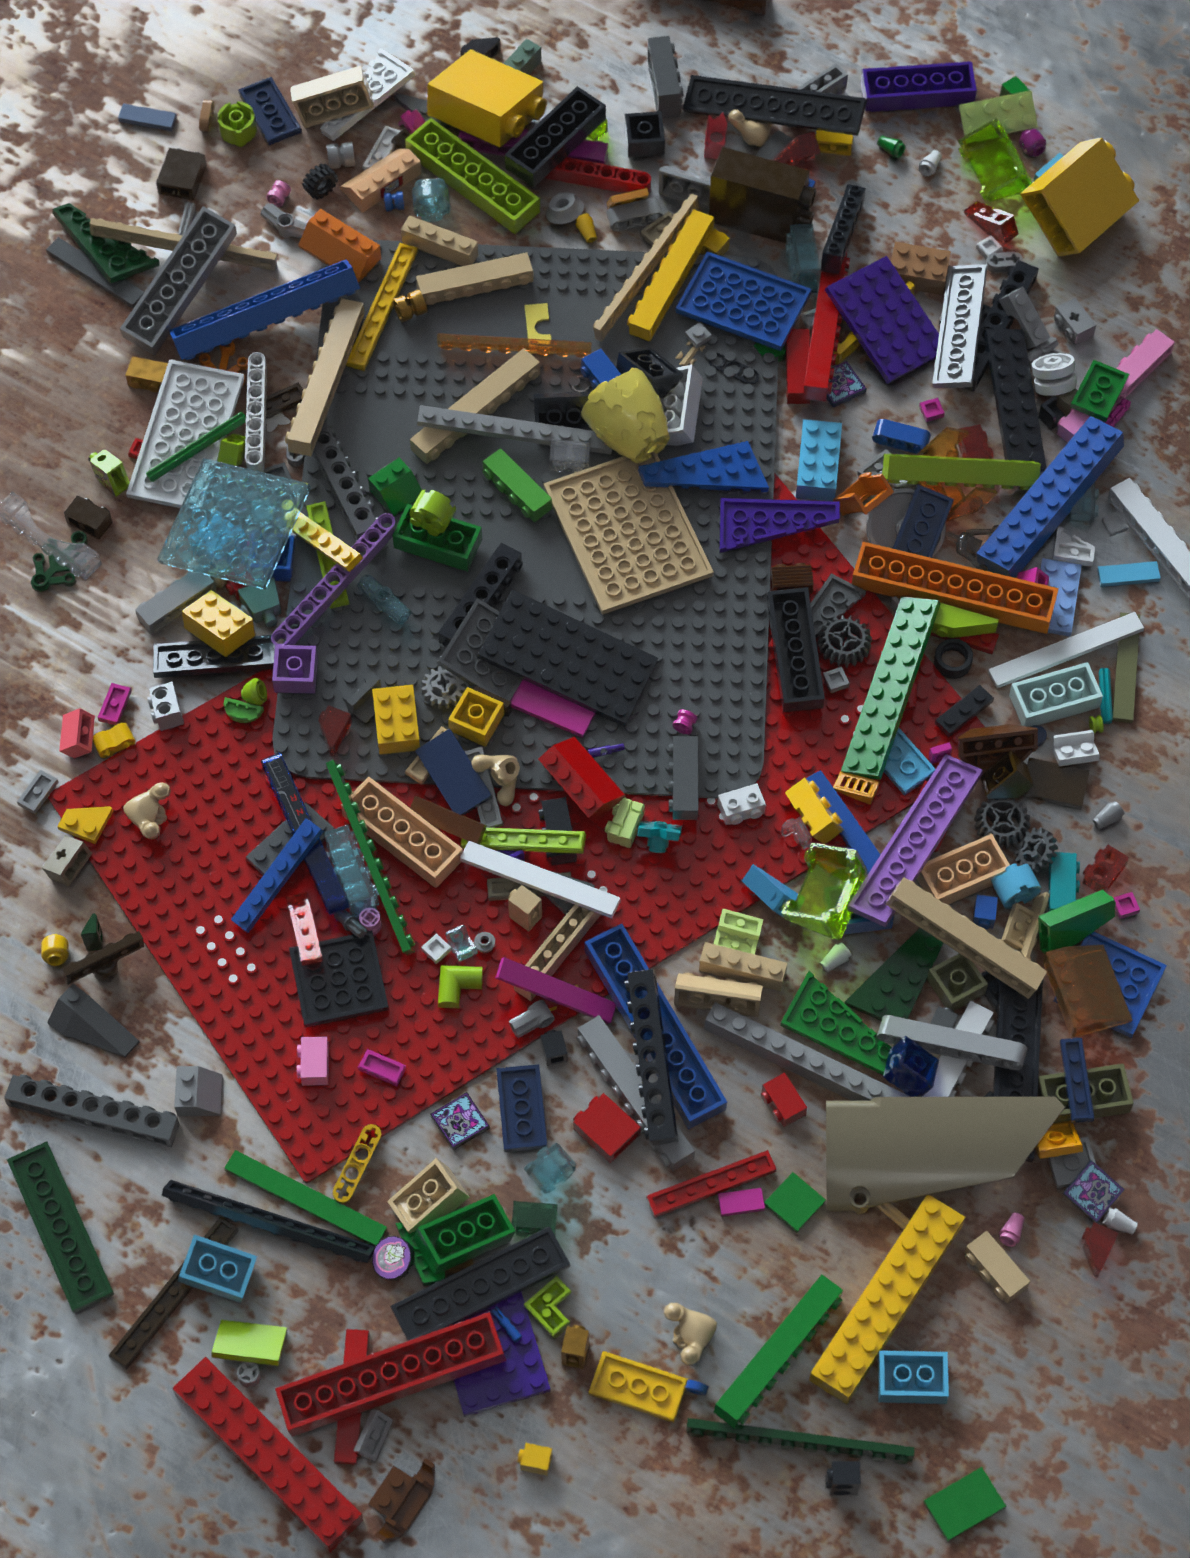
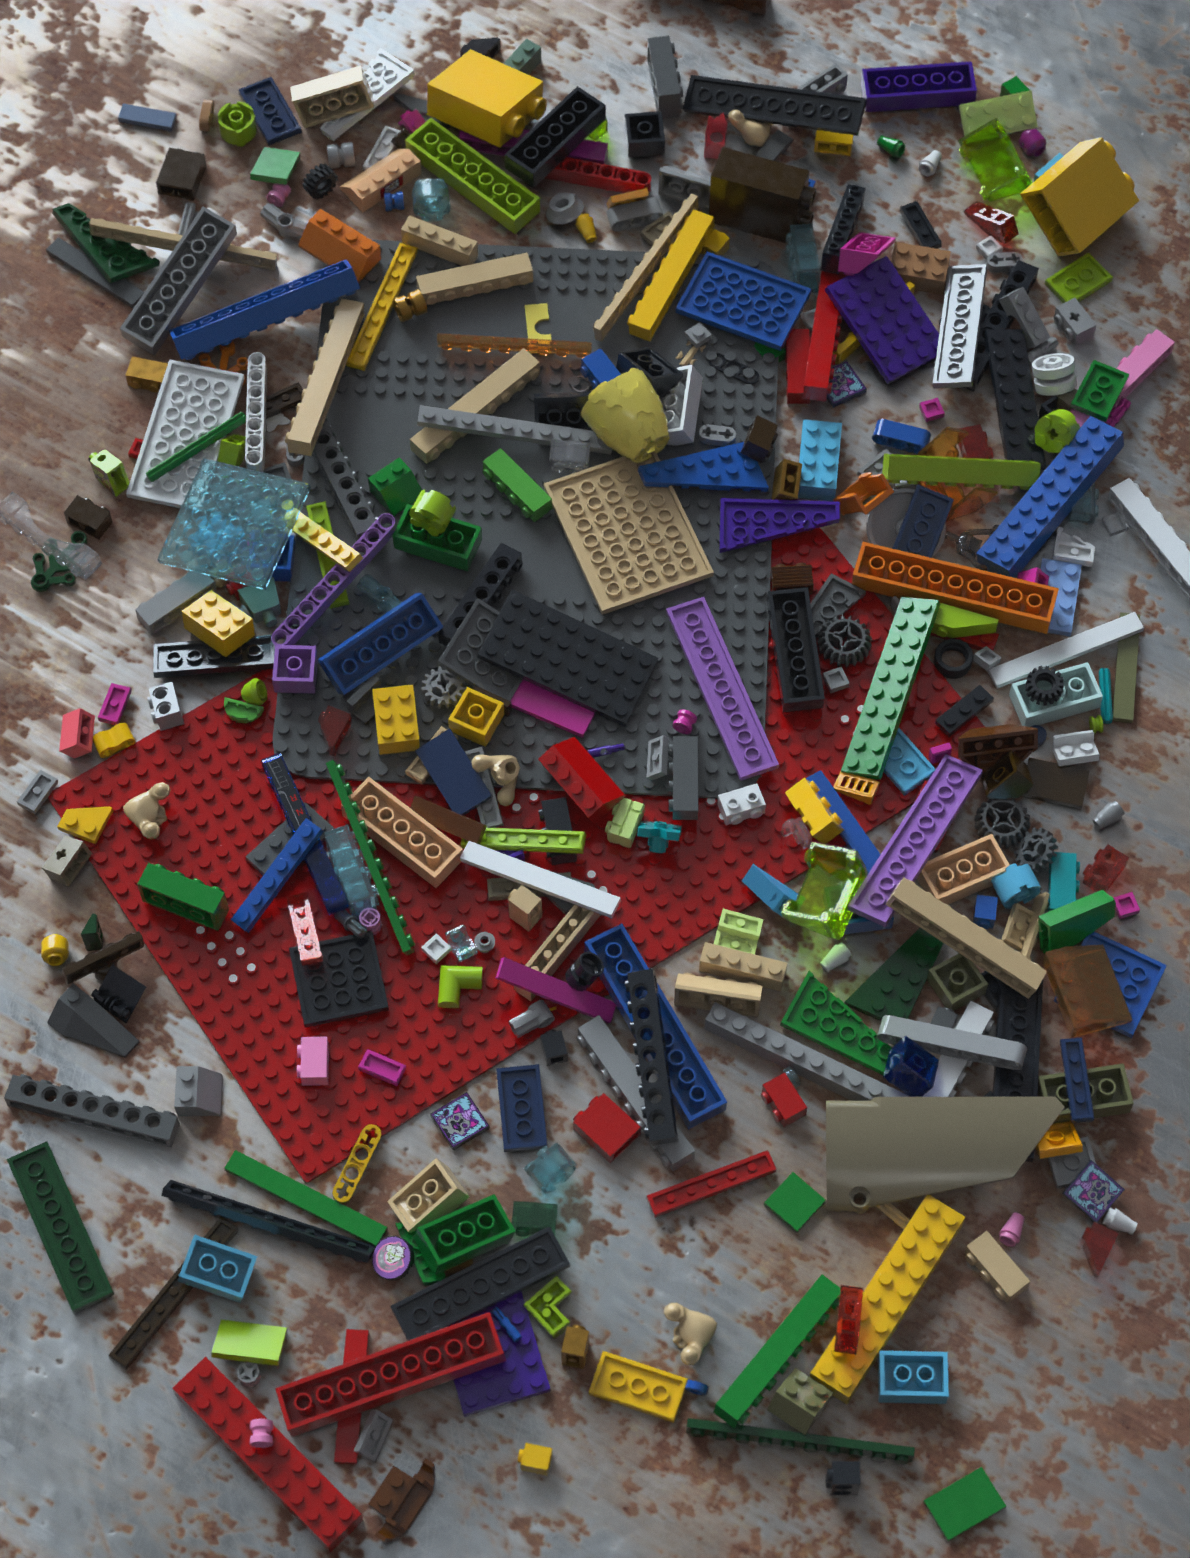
(119, 993): none -> black hinge
(183, 896): none -> green brick
(261, 1433): none -> bright pink wheel
(275, 165): none -> tile
(380, 643): none -> blue brick
(584, 971): none -> black wheel
(657, 757): none -> light grey plate
(717, 435): none -> light grey beam
(722, 688): none -> medium lavender plate
(741, 1202): dark pink tile -> none
(759, 439): none -> dark brown brick
(786, 480): none -> pearl gold brick
(792, 1076): none -> clear light blue tile
(800, 148): clear red slope -> none
(800, 1401): none -> olive brick
(848, 1320): none -> clear red slope
(862, 251): none -> dark pink slope
(920, 225): none -> black plate
(986, 658): none -> light grey plate
(1044, 675): none -> black tyre
(1056, 430): none -> lime brick
(1079, 279): none -> lime tile
(1128, 574): medium azure tile -> none

